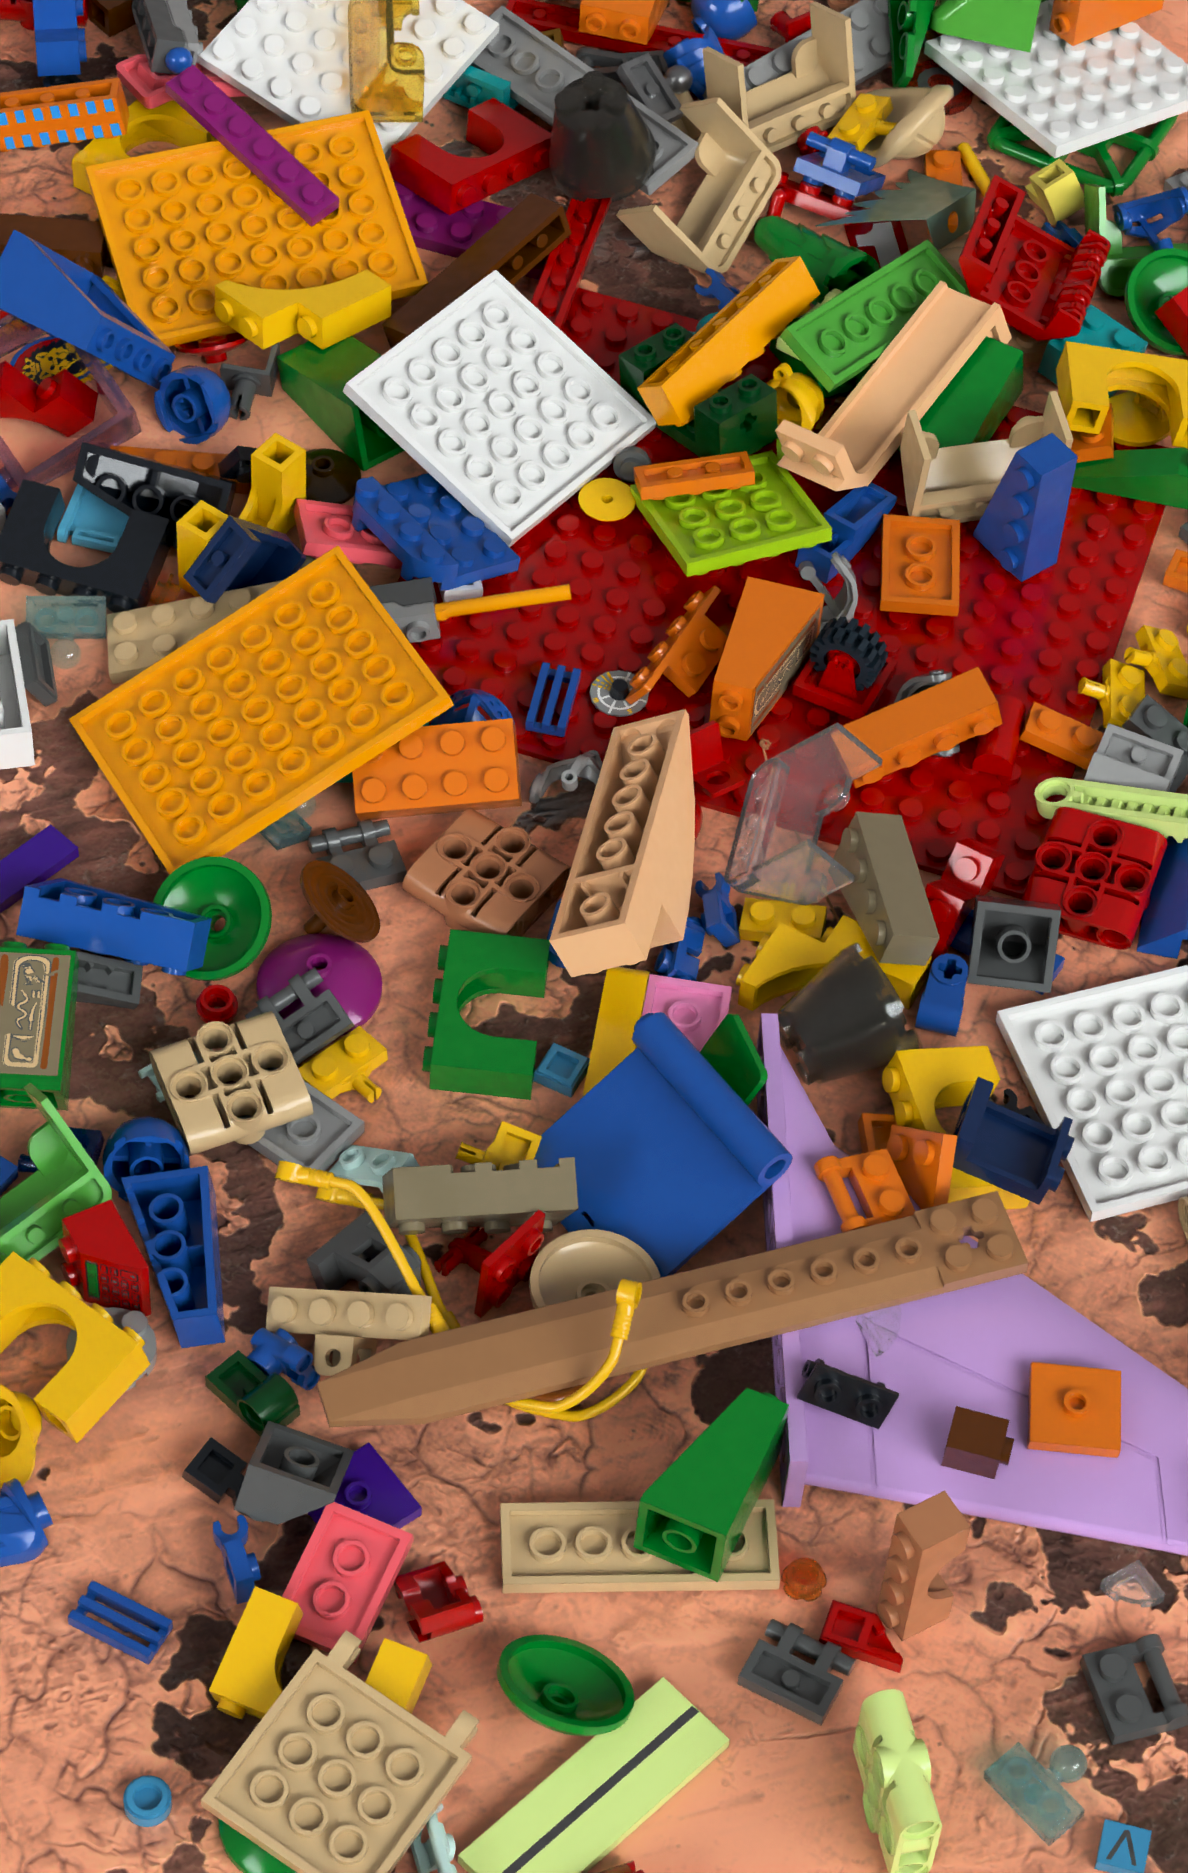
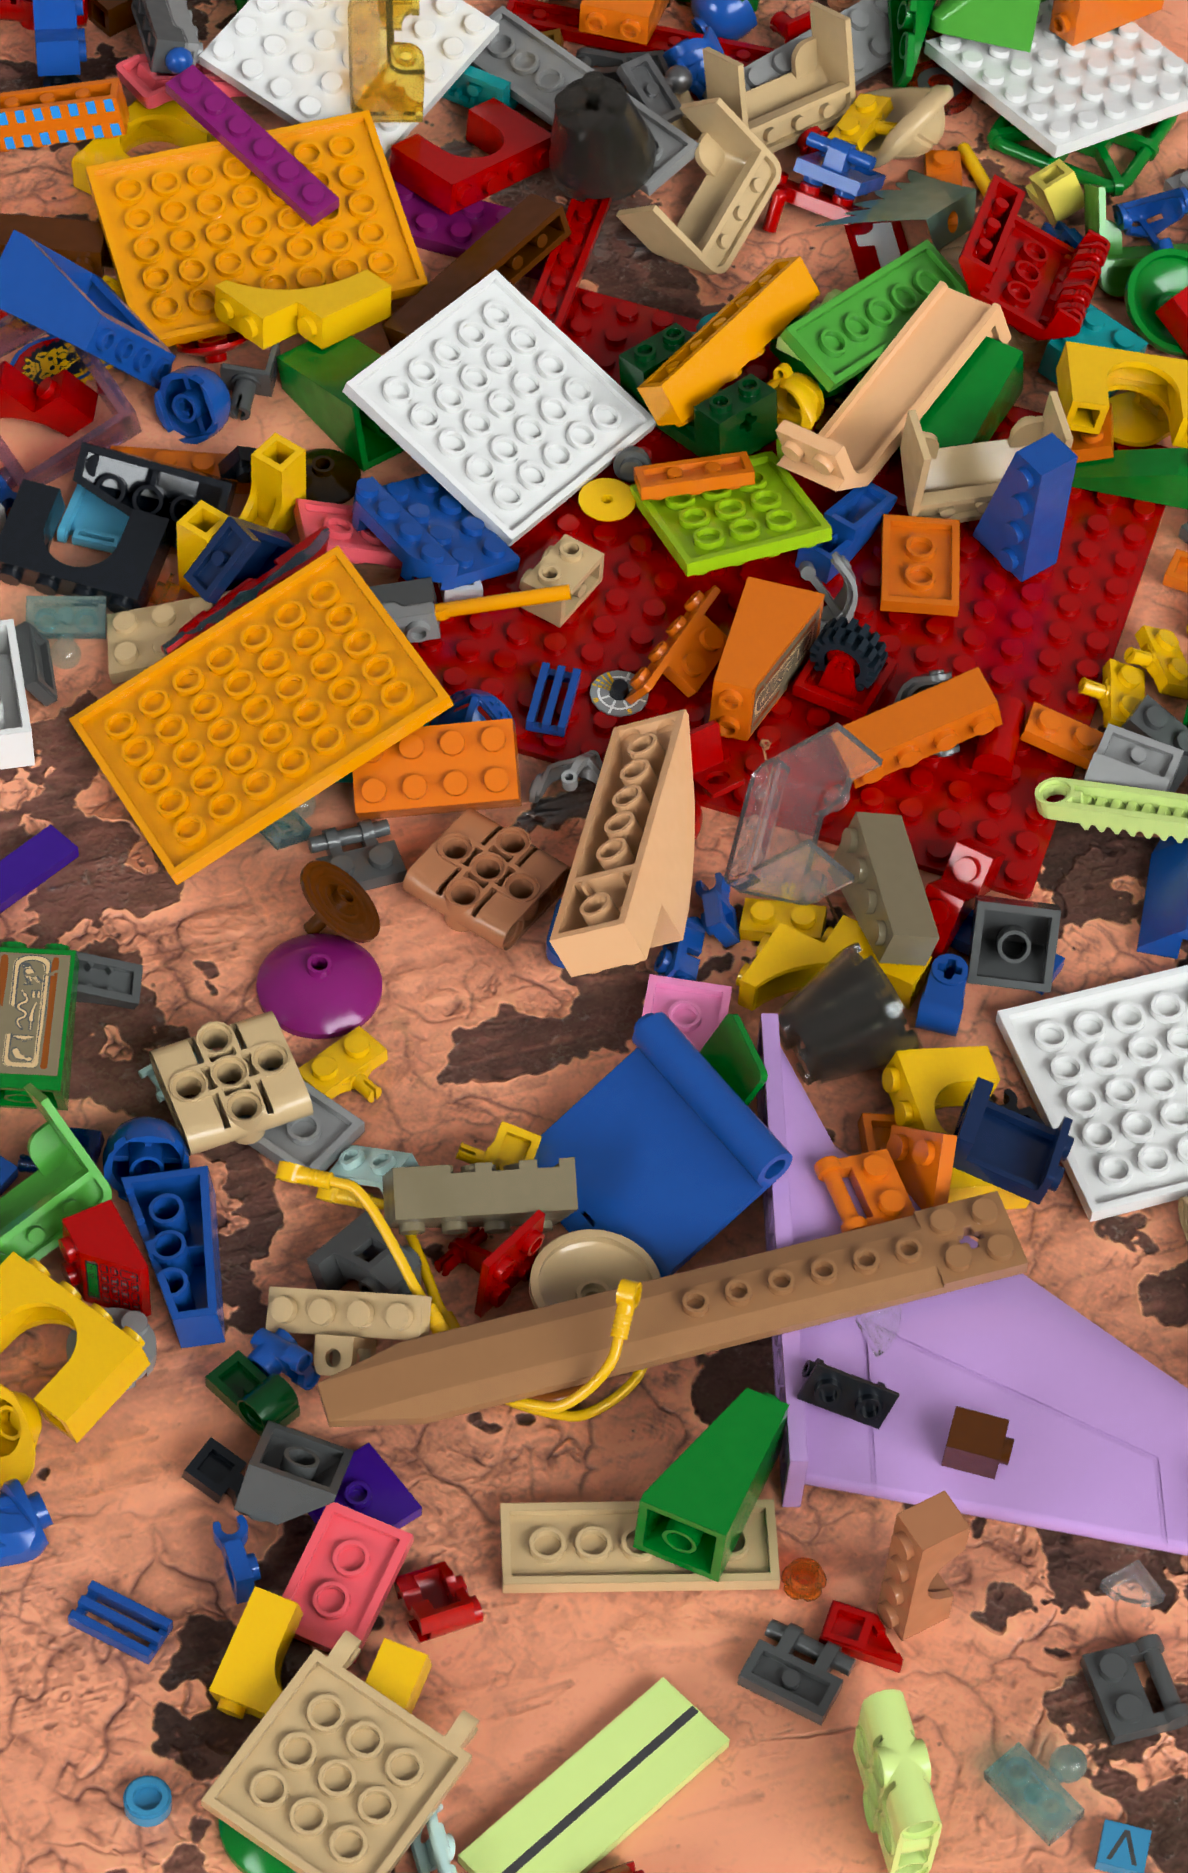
(114, 925): blue wedge -> none
(217, 996): red plate -> none
(221, 890): green dish -> none
(251, 588): none -> sword
(312, 1025): dark grey plate -> none
(462, 1056): green arch -> none
(562, 1070): dark azure tile -> none
(564, 564): none -> tan brick
(565, 1685): green dish -> none
(618, 1013): yellow beam -> none
(718, 289): blue plate -> none
(826, 259): green cone -> none
(1074, 1410): orange plate -> none
(1129, 862): red connector -> none

